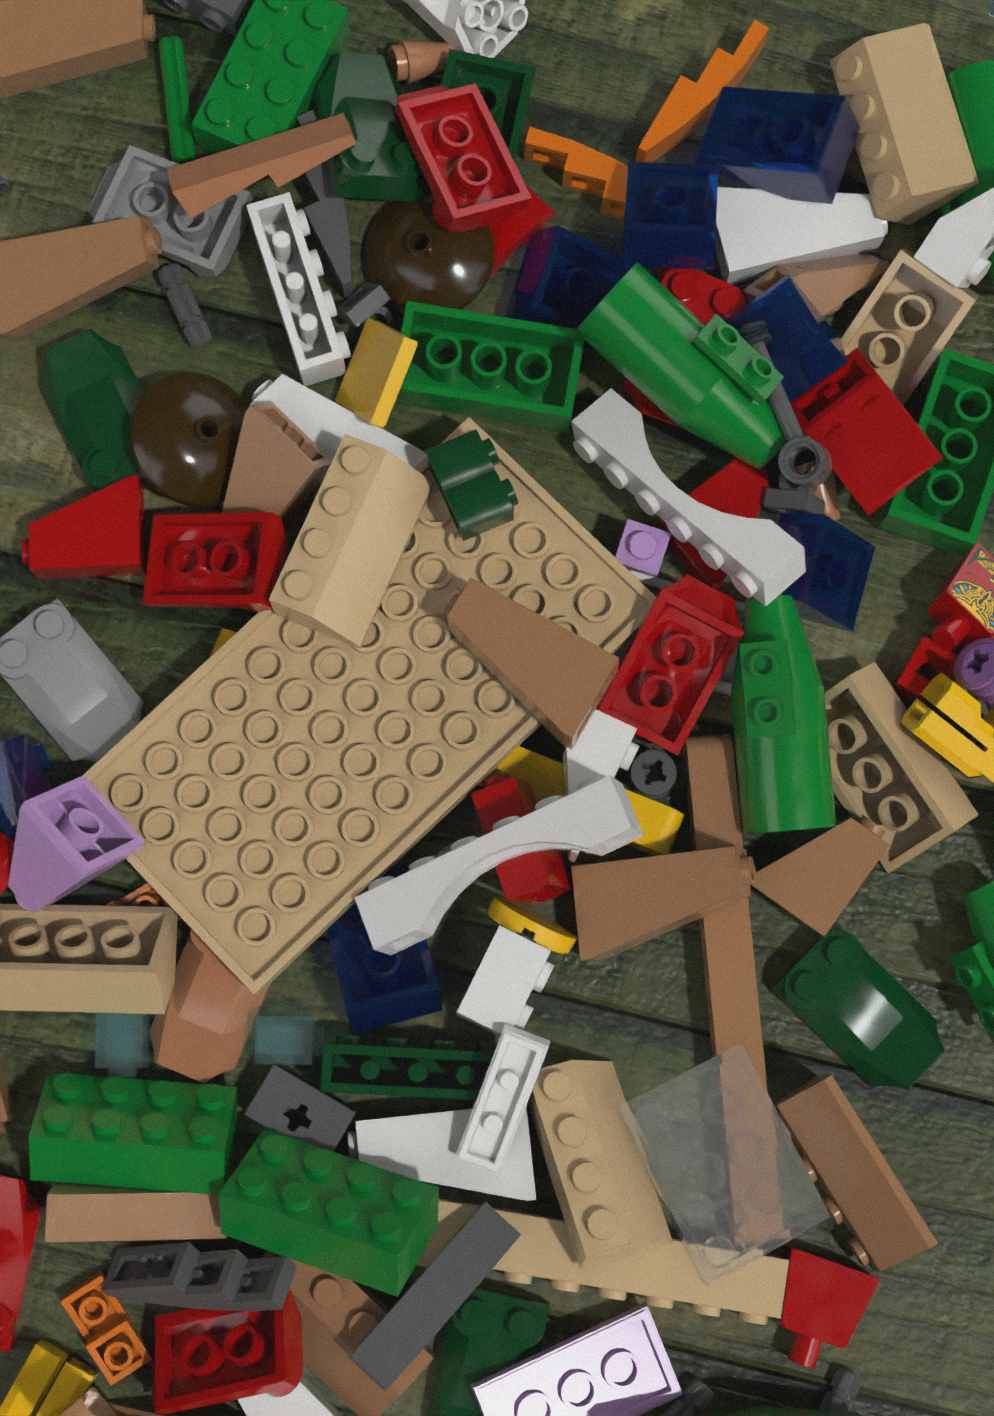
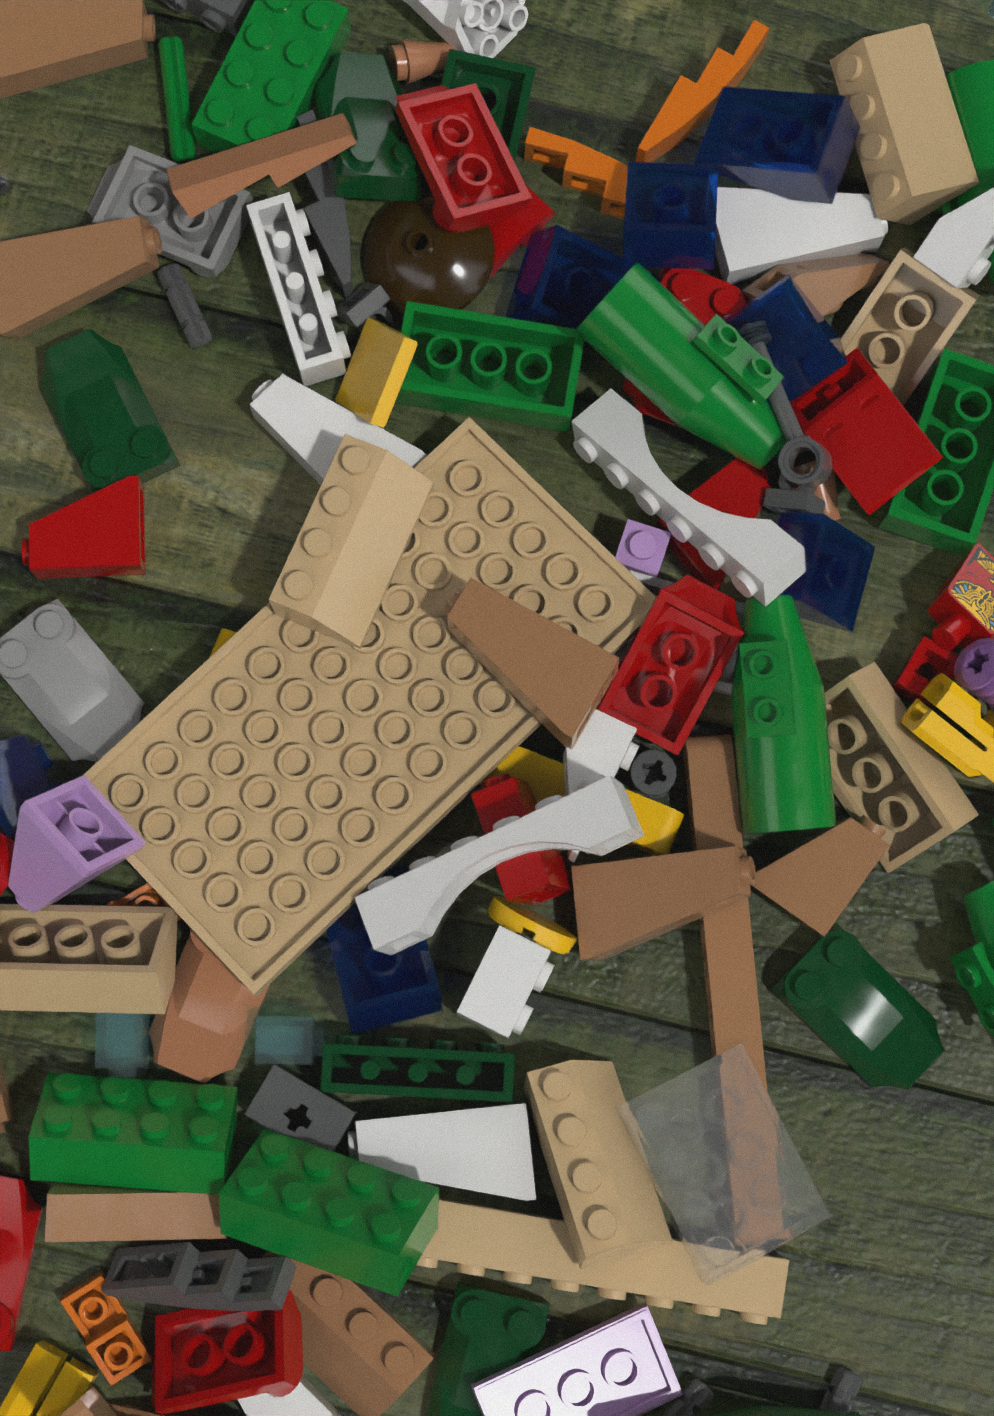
(169, 438): dark brown dish -> none
(214, 560): red slope -> none
(273, 465): medium nougat slope -> none
(434, 1296): dark grey slope -> none
(471, 485): dark green brick -> none
(502, 1098): white tile -> none
(822, 1303): red torso -> none
(853, 1175): medium nougat slope -> none

